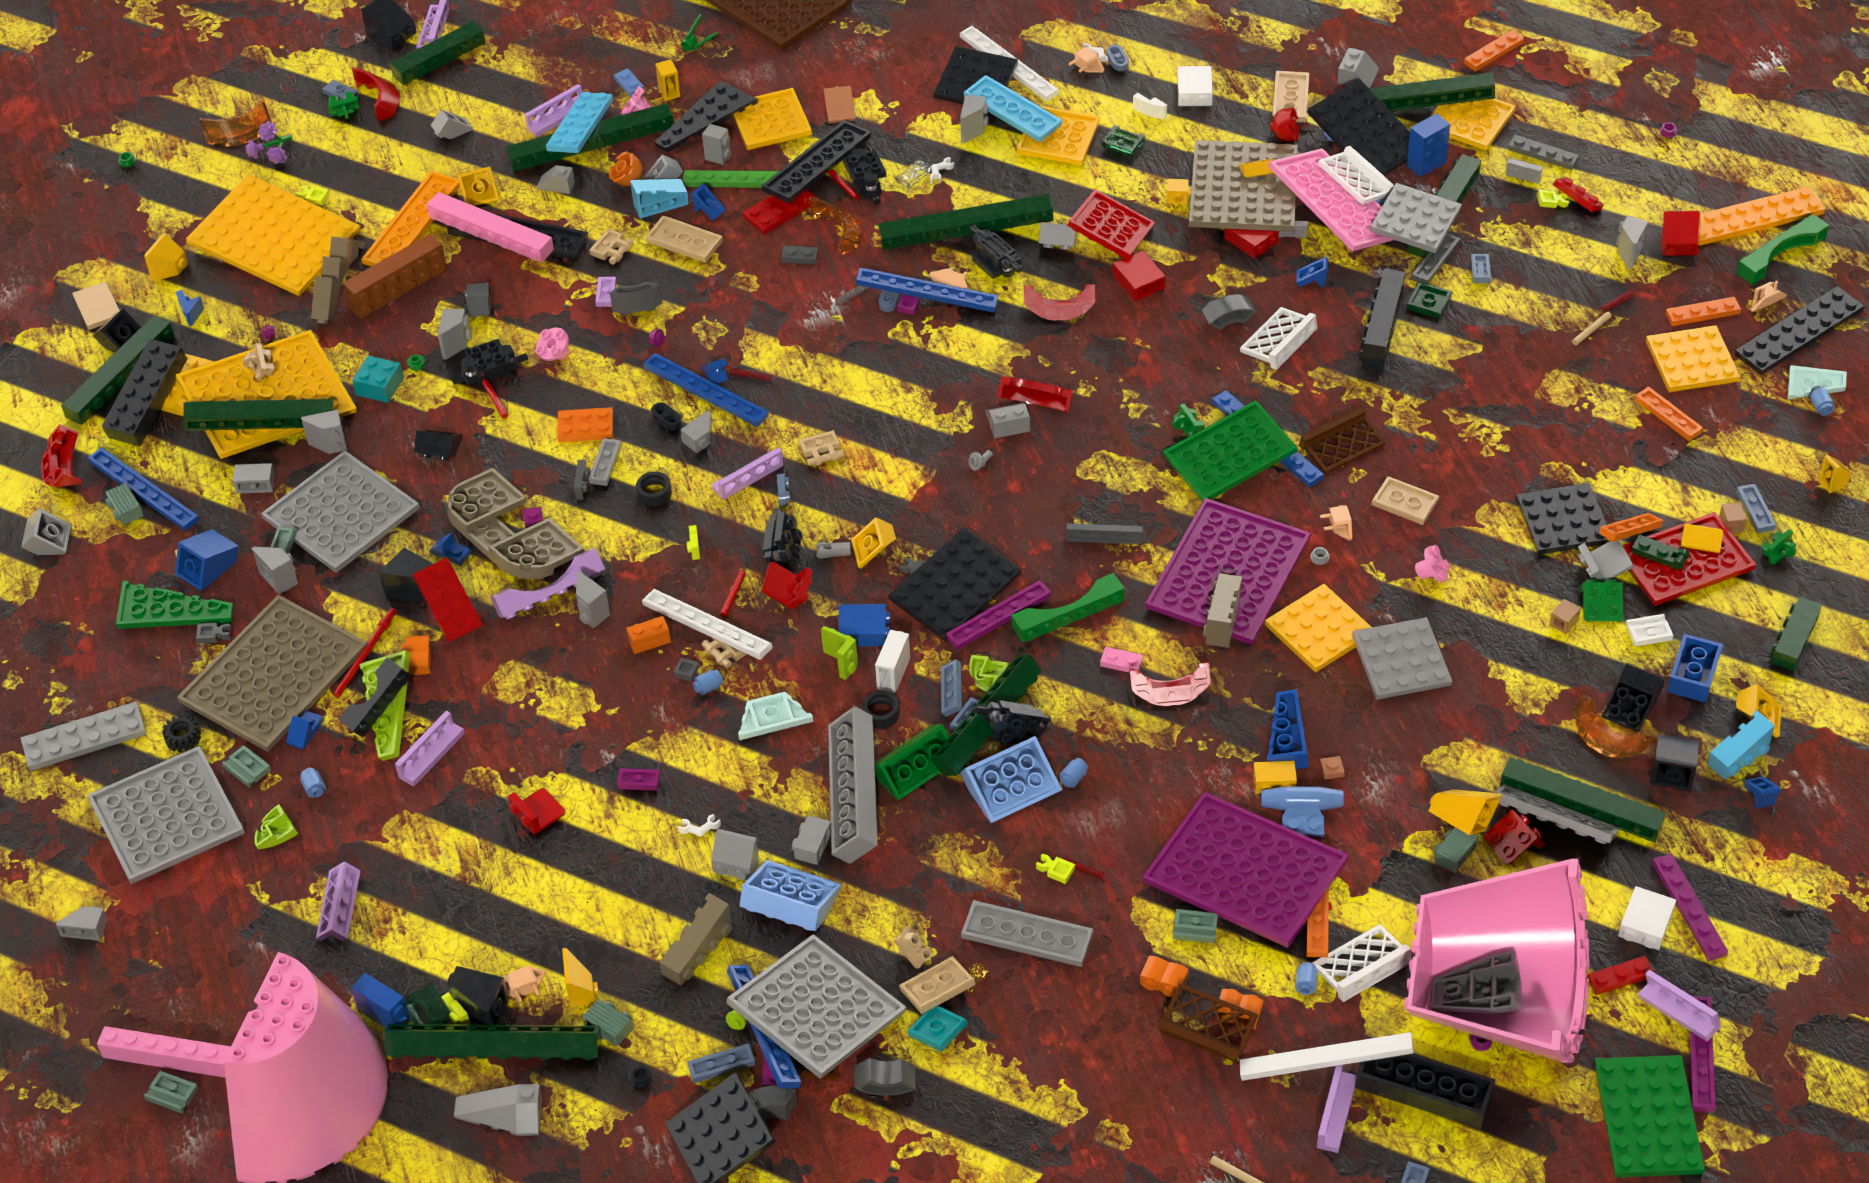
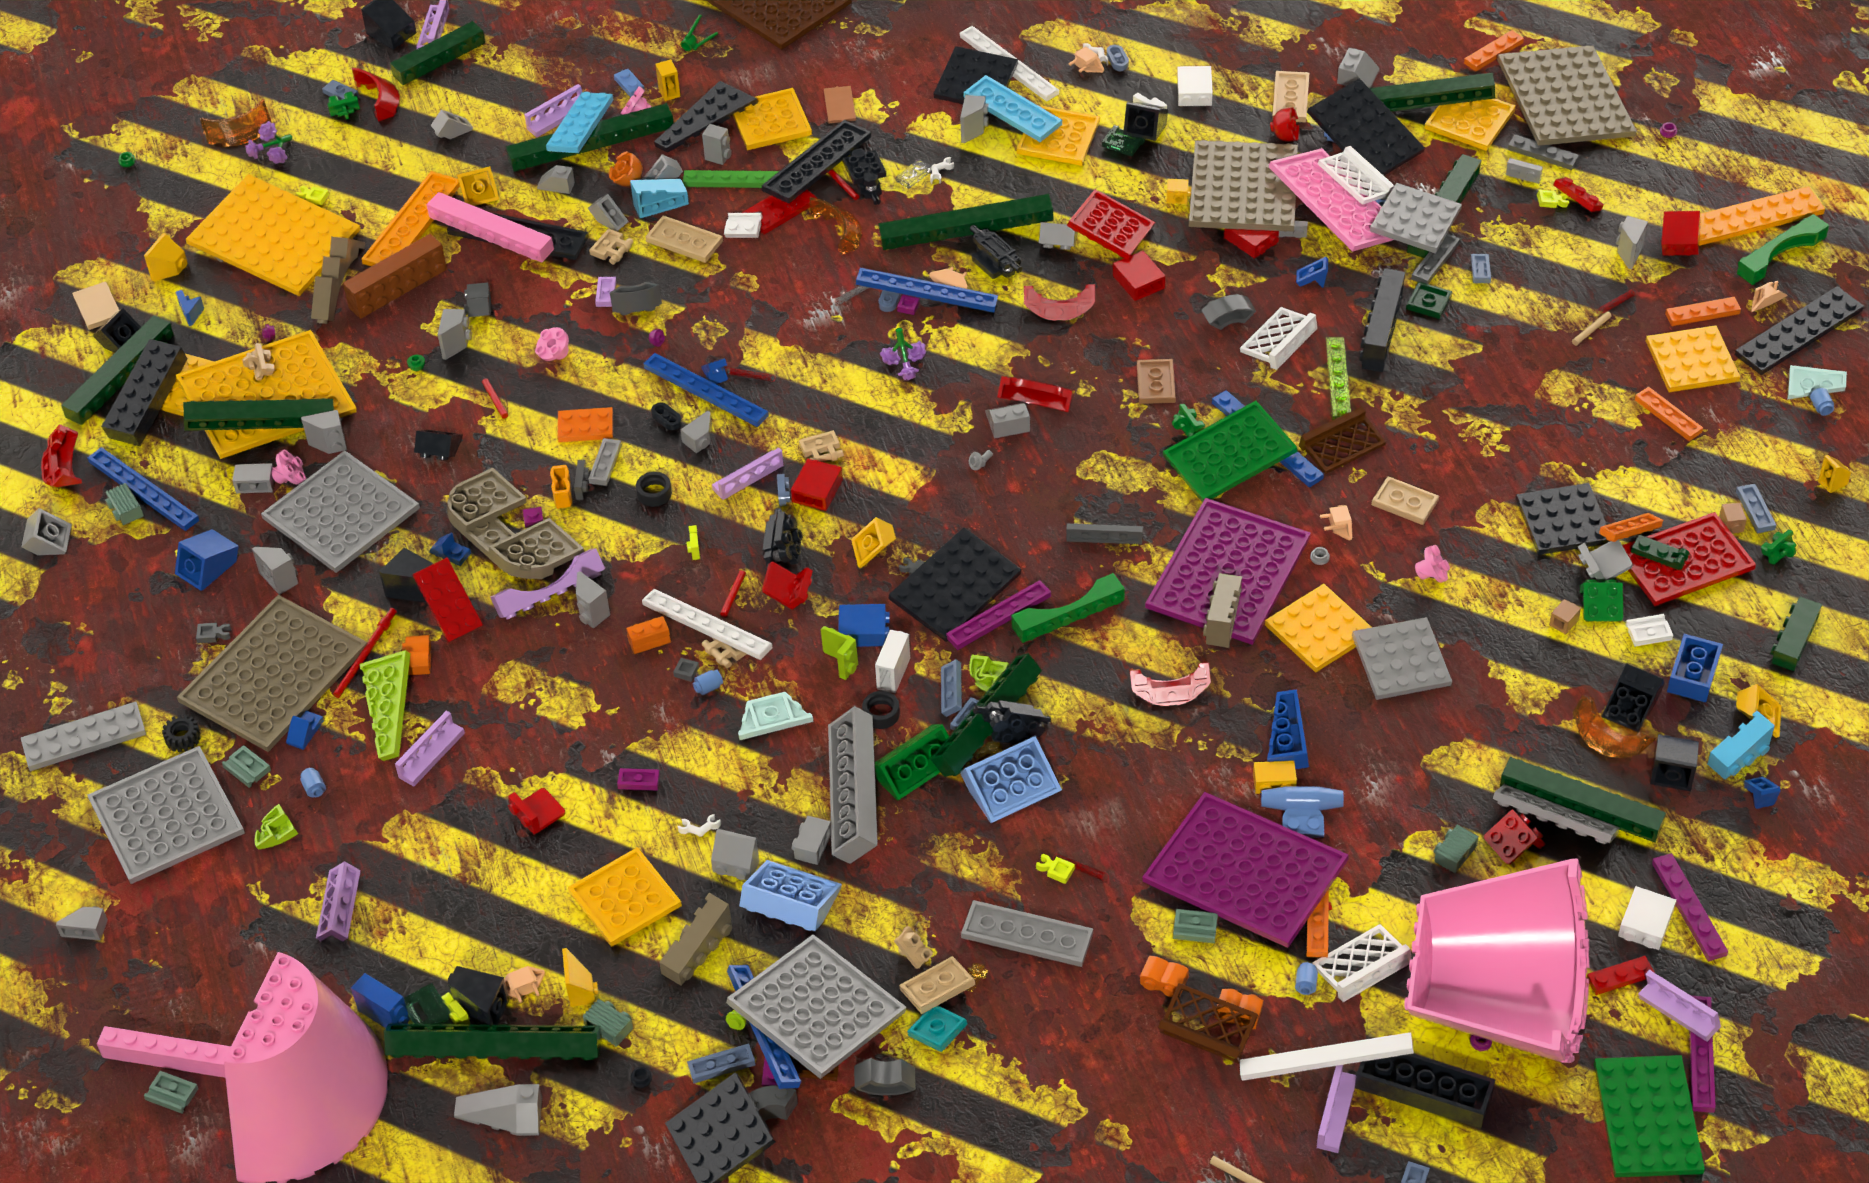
(163, 607): green wing -> none
(284, 538): sand green tile -> none
(288, 468): none -> bright pink plate
(377, 379): teal brick -> none
(389, 682): black arch -> none
(488, 362): black piece -> none
(561, 486): none -> light orange brick
(608, 213): none -> light grey slope
(624, 896): none -> yellow plate
(705, 200): blue slope -> none
(743, 225): none -> white plate
(799, 254): dark grey plate -> none
(816, 484): none -> red brick
(828, 550): light grey bar -> none
(915, 350): none -> medium lavender plant
(1073, 772): medium blue brick -> none
(1120, 659): bright pink plate -> none
(1144, 120): none -> black slope
(1156, 381): none -> medium nougat tile
(1256, 168): yellow slope -> none
(1332, 767): nougat plate -> none
(1337, 376): none -> clear neon green plate
(1428, 145): blue brick -> none
(1465, 809): yellow slope -> none
(1480, 987): dark grey wedge -> none
(1566, 95): none -> dark tan plate
(1702, 538): yellow slope -> none

